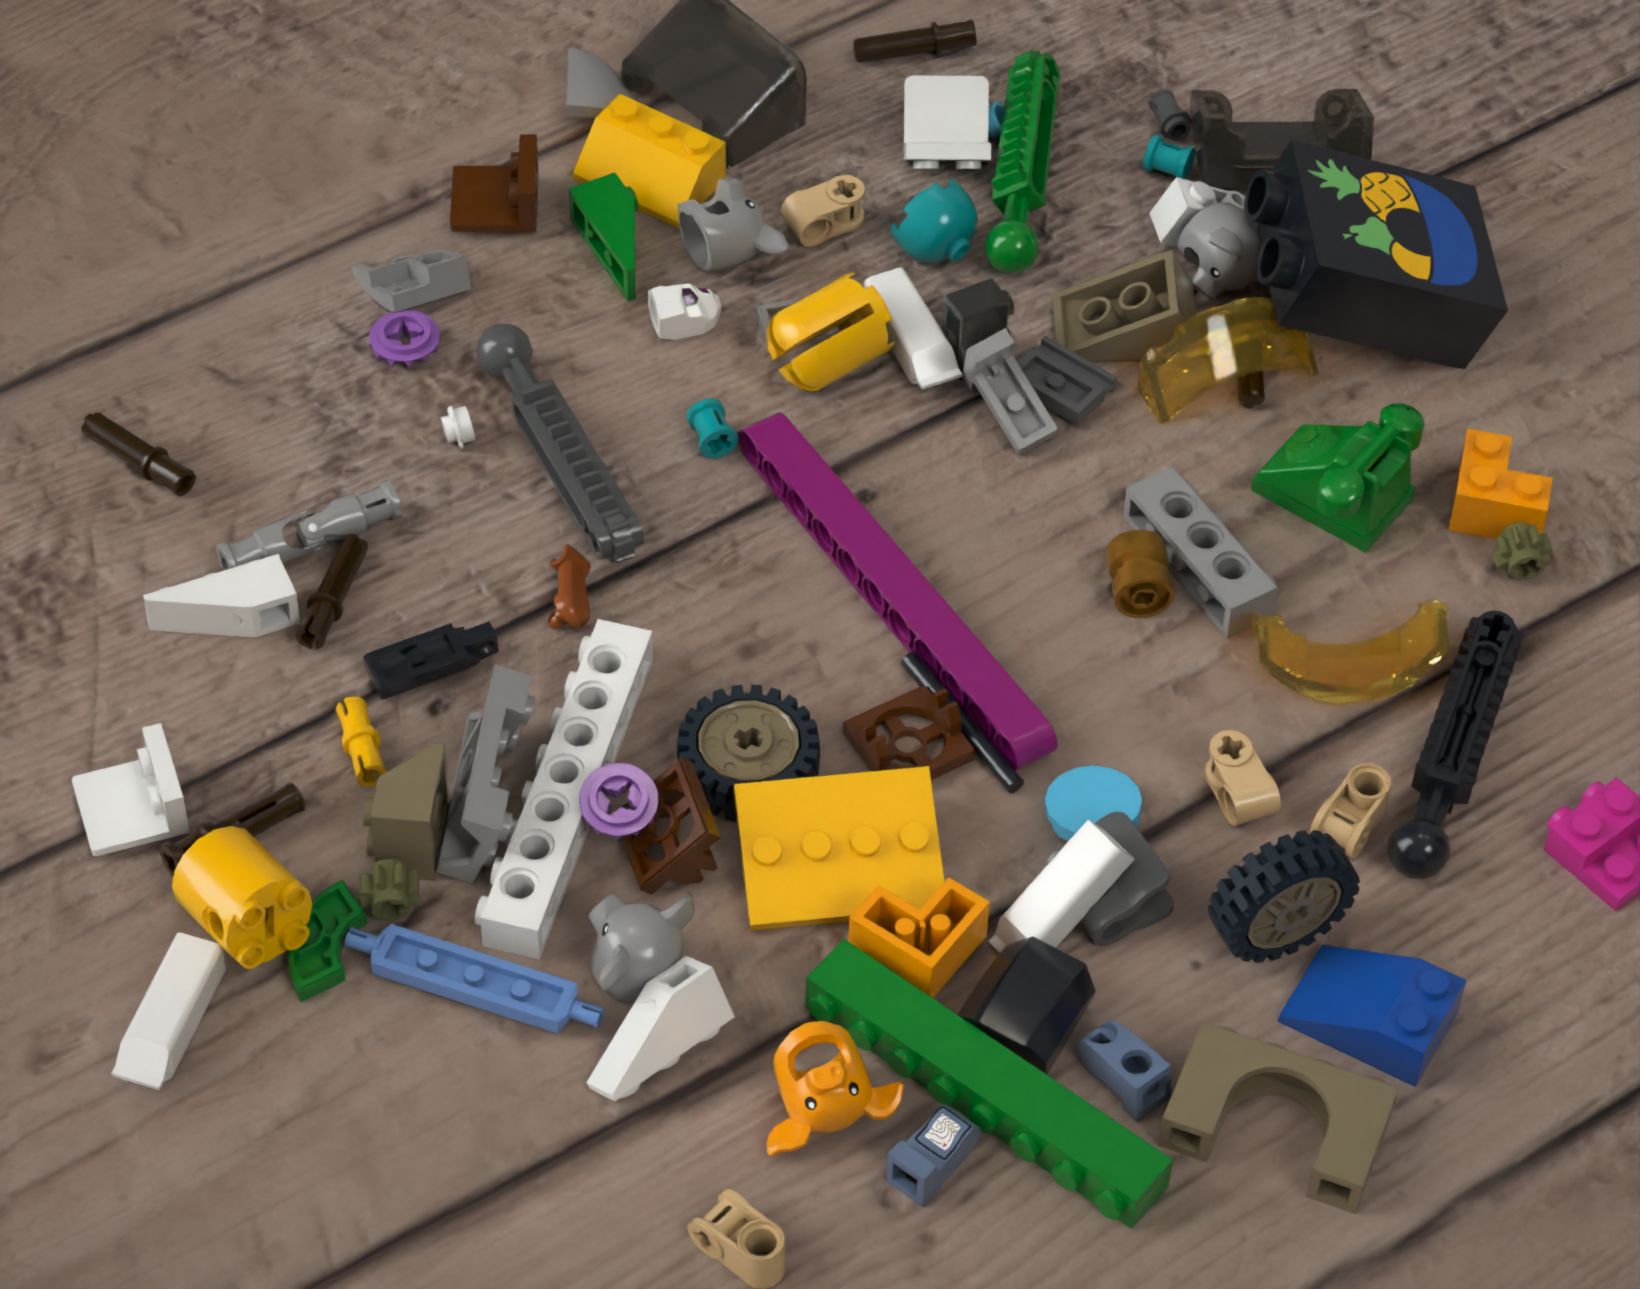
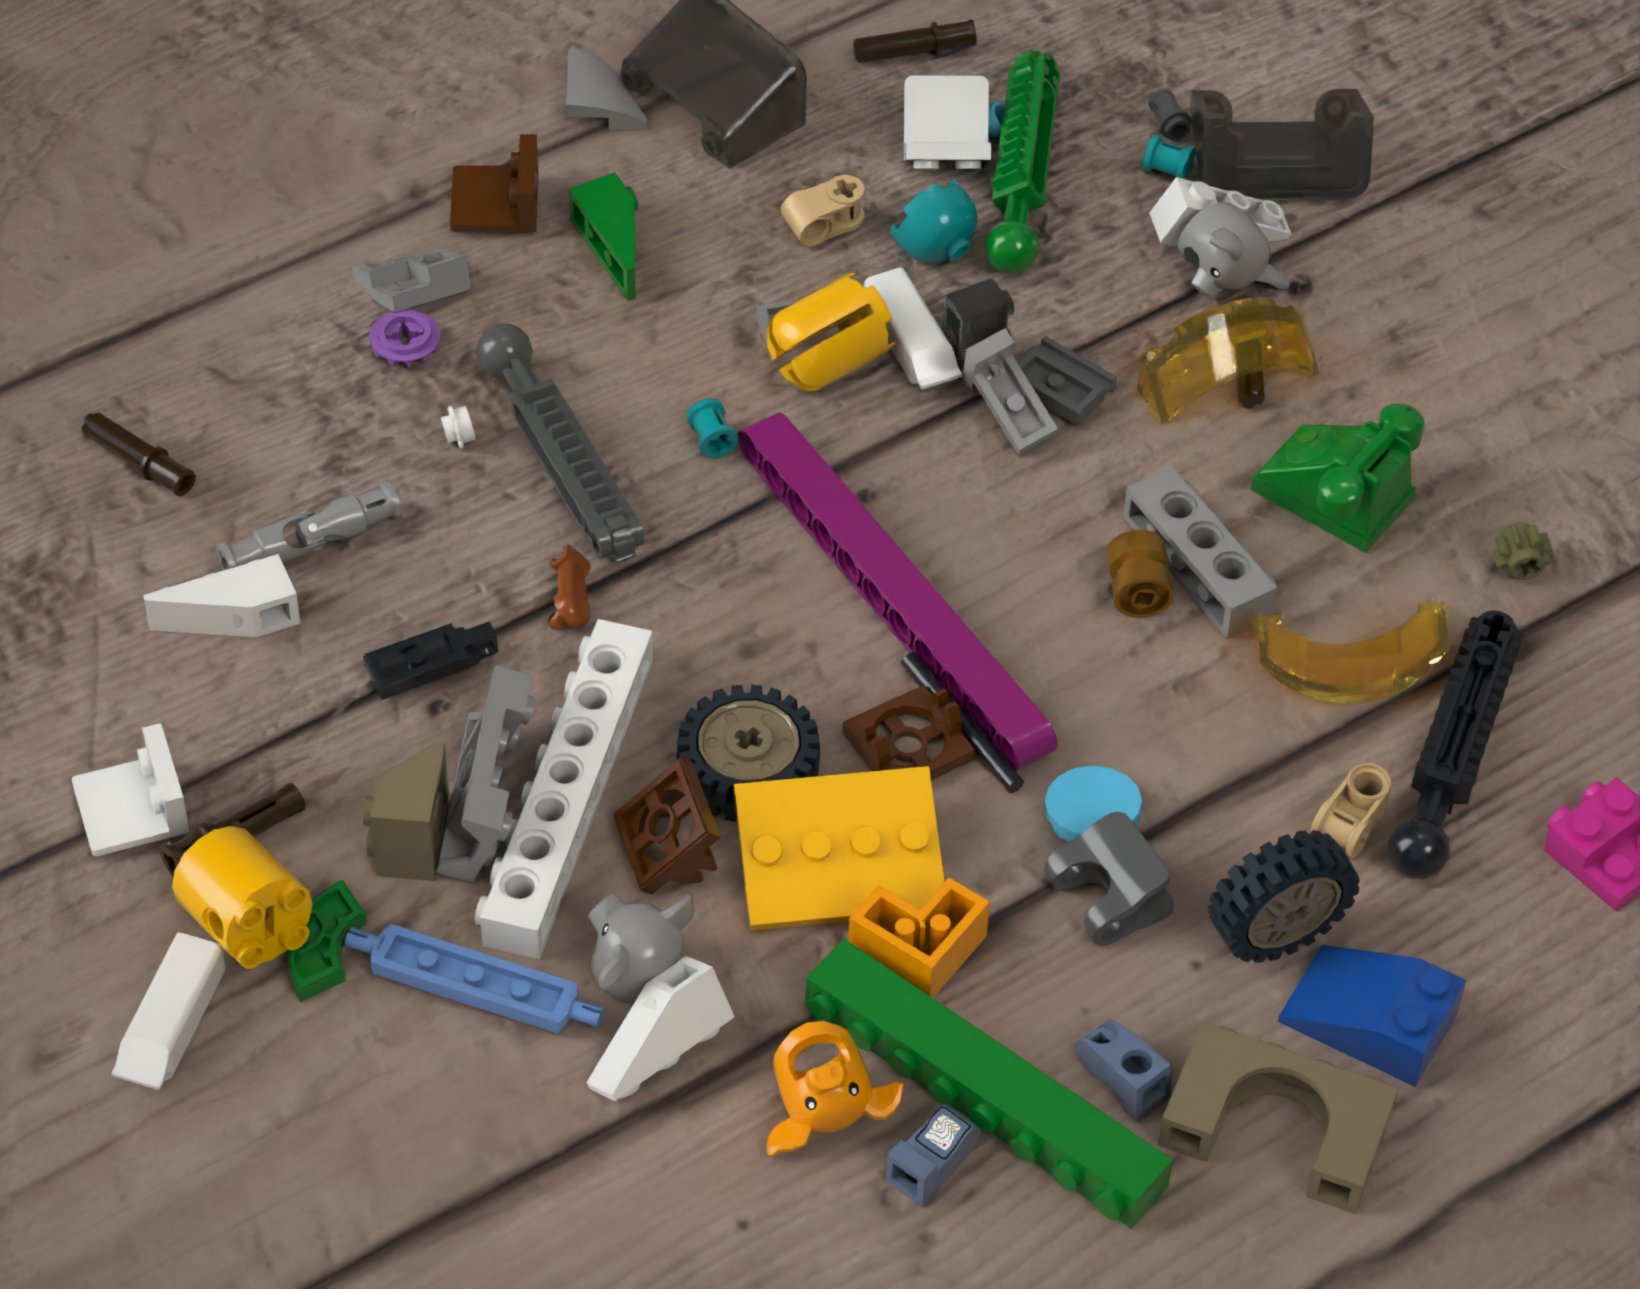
(326, 604): dark brown axle -> none
(360, 741): yellow pin -> none
(389, 889): olive gear -> none
(613, 781): medium lavender gear -> none
(653, 156): yellow slope -> none
(683, 310): white rock -> none
(726, 228): light grey piece -> none
(735, 1233): tan piece -> none
(1031, 1000): black slope -> none
(1064, 889): white piece -> none
(1125, 310): dark tan slope -> none
(1240, 779): tan piece -> none
(1375, 254): black brick -> none
(1491, 495): light orange brick -> none

